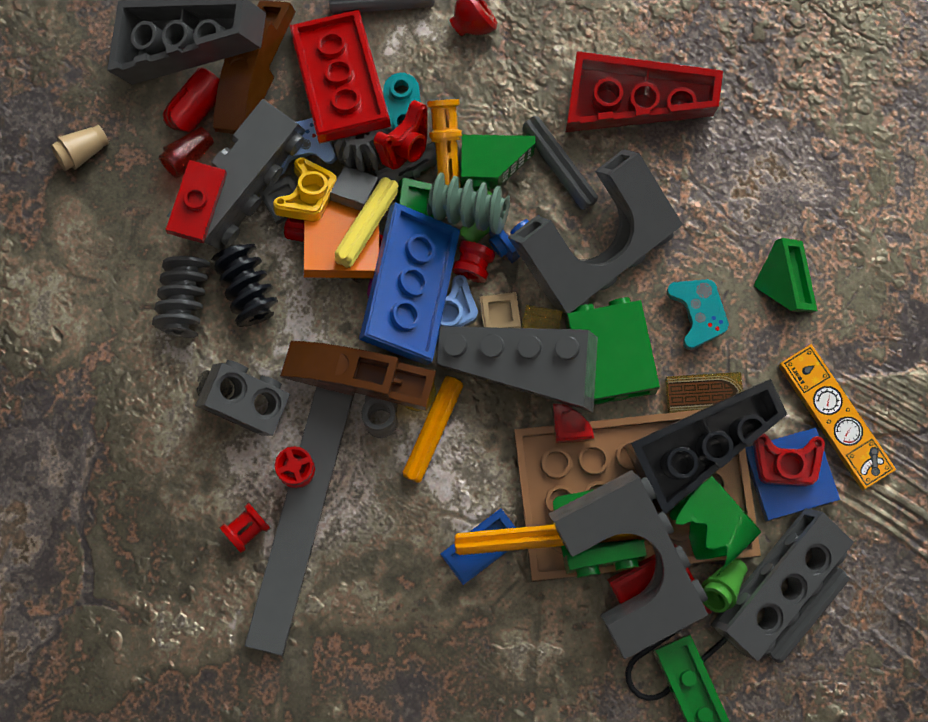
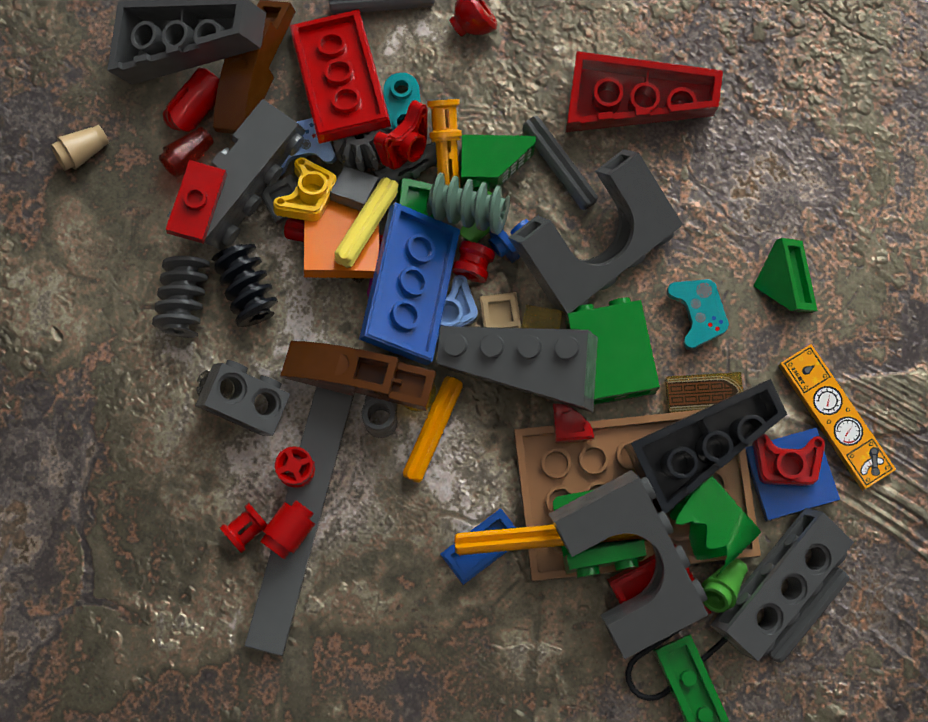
(288, 529): none -> red brick

